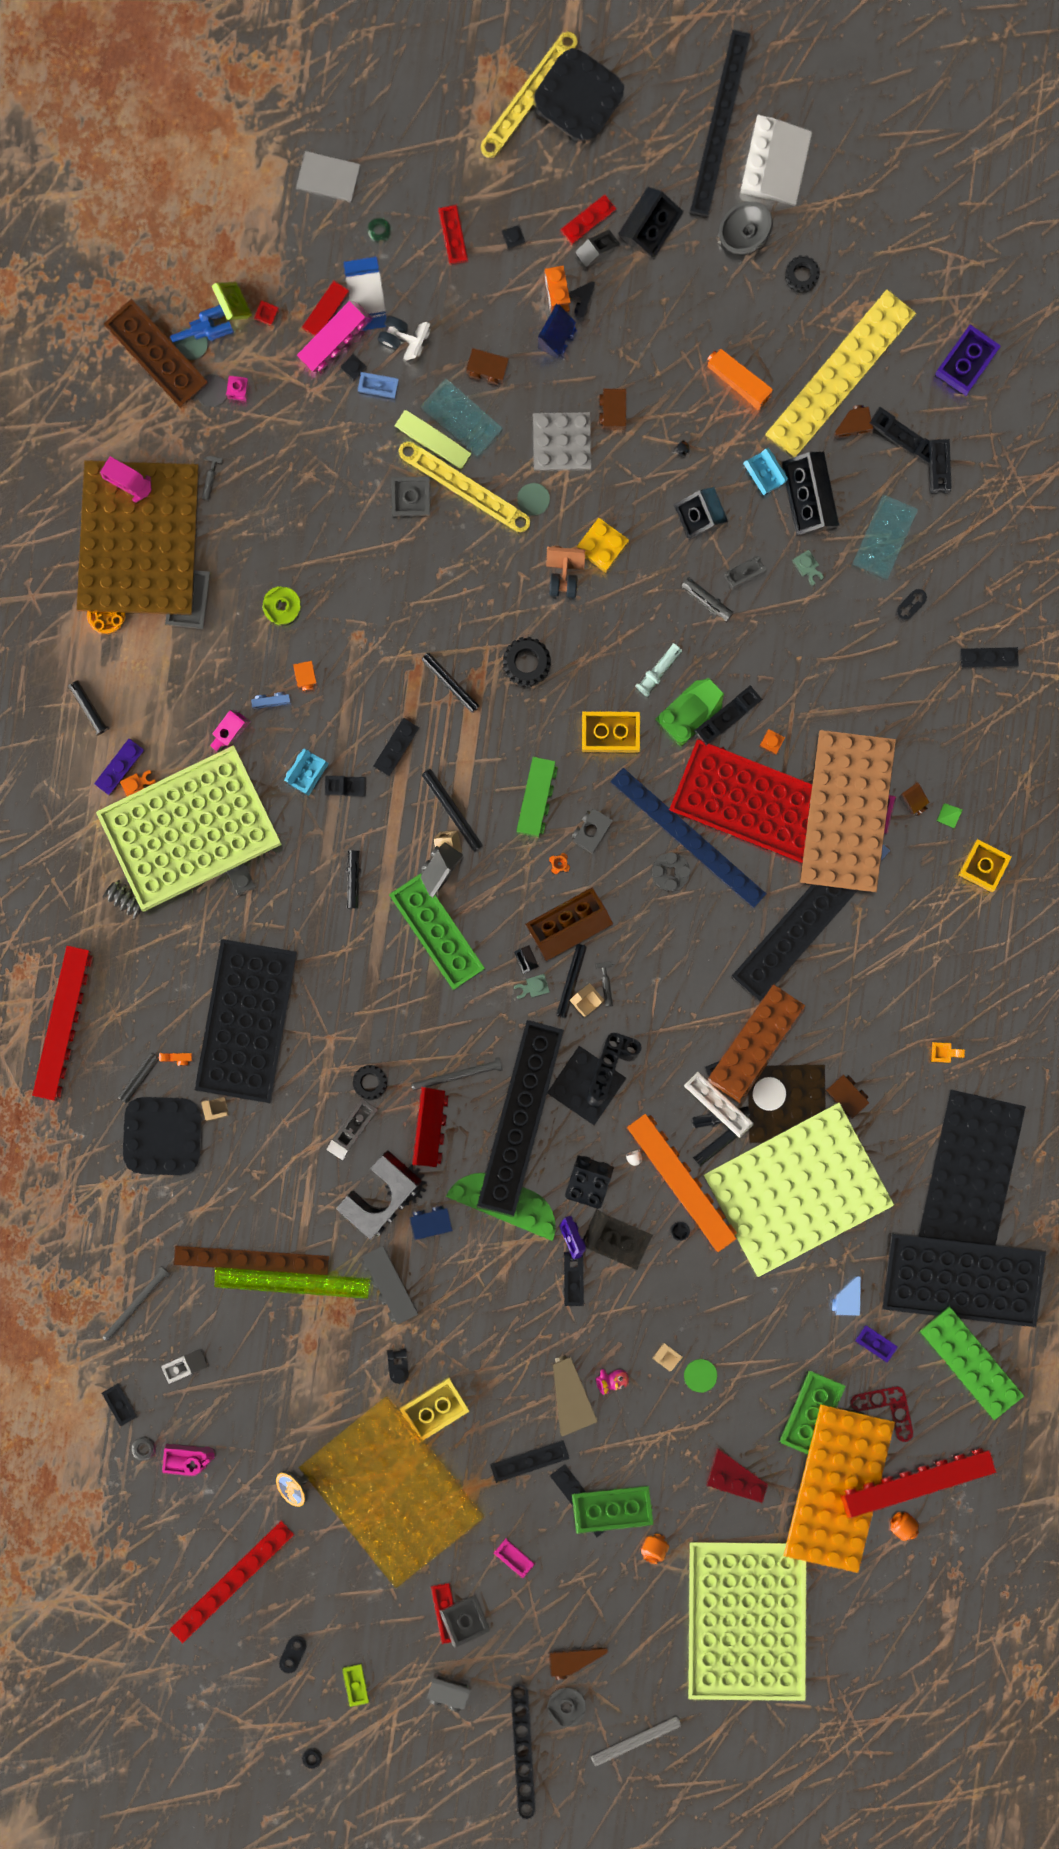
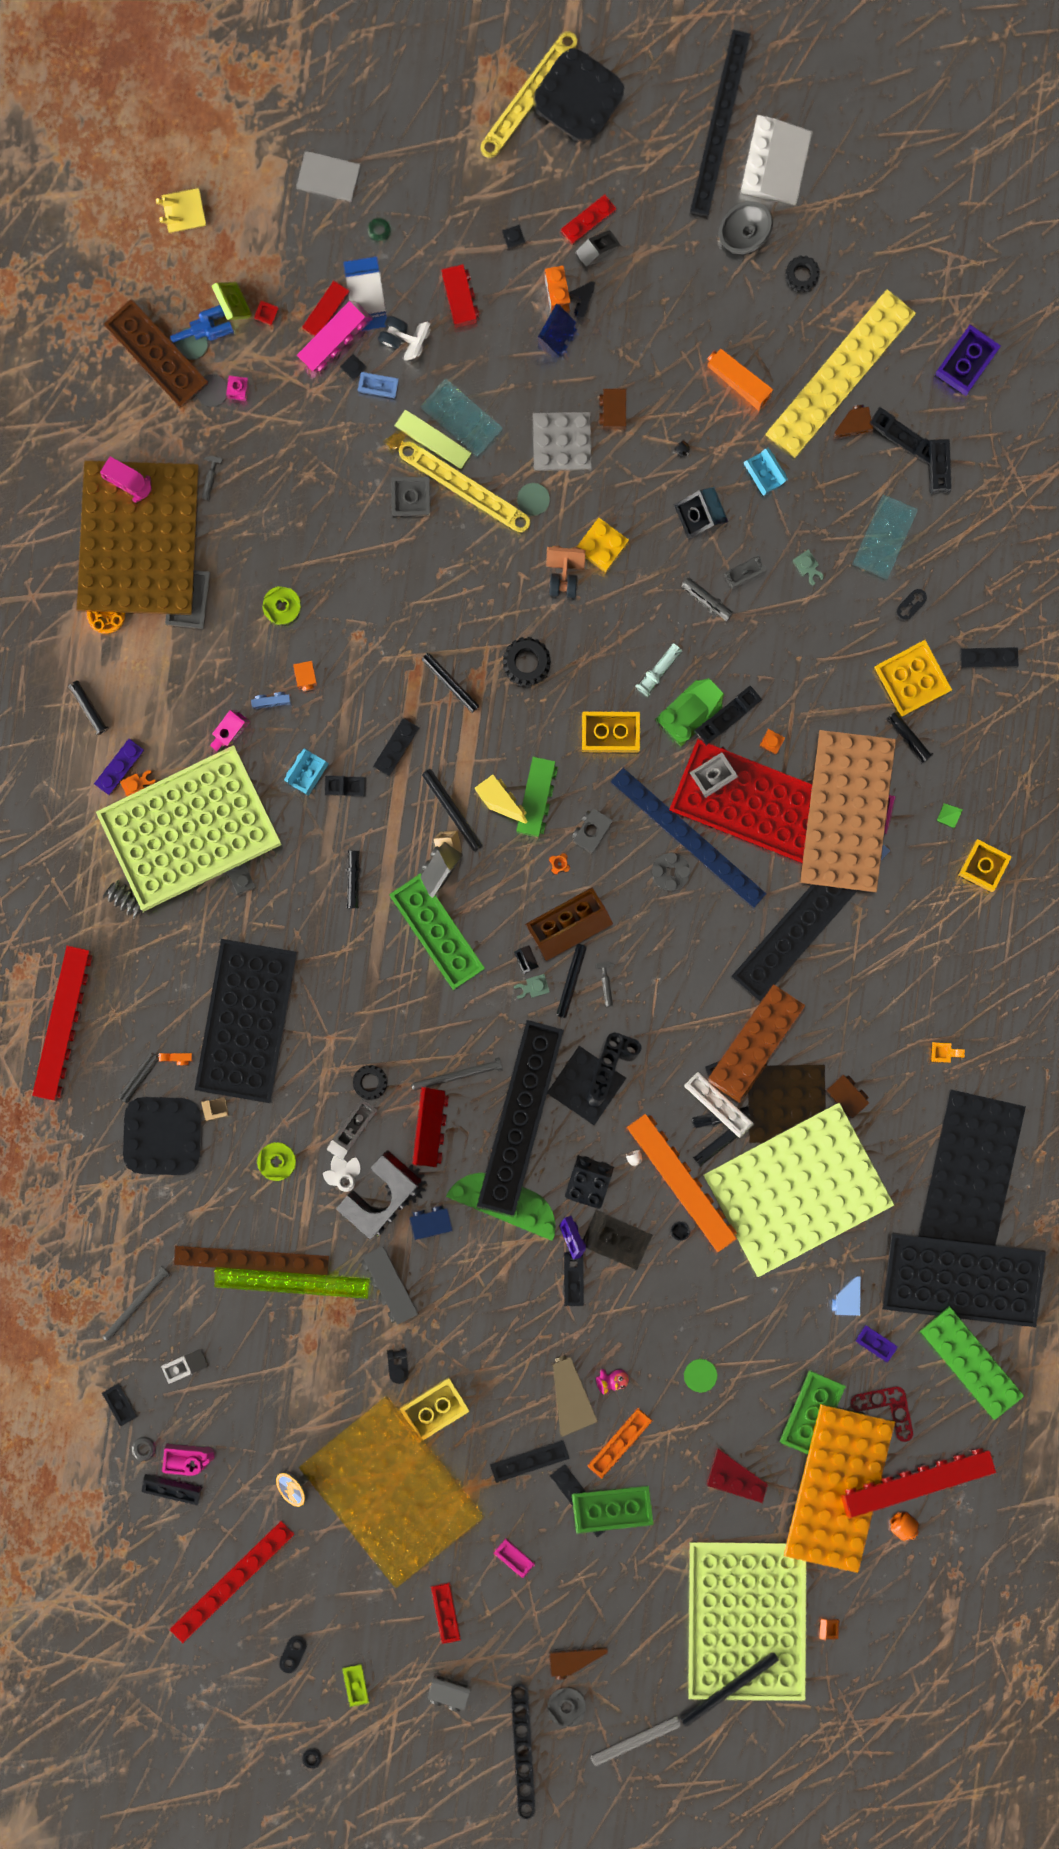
(171, 1489): none -> black plate
(182, 210): none -> light yellow plate
(283, 1170): none -> lime plate
(340, 1170): none -> white plate
(394, 440): none -> clear yellow plate
(453, 234): red tile -> none
(460, 295): none -> red brick
(464, 1621): dark grey plate -> none
(487, 366): reddish brown brick -> none
(498, 800): none -> light yellow slope
(587, 1000): tan panel -> none
(619, 1443): none -> orange tile
(650, 222): black slope -> none
(655, 1549): orange head -> none
(667, 1357): tan panel -> none
(713, 774): none -> light grey slope
(729, 1689): none -> black axle
(769, 1093): white piece -> none
(810, 493): black slope -> none
(829, 1629): none -> orange plate
(909, 737): none -> black pin
(913, 678): none -> yellow plate
(915, 799): reddish brown slope -> none

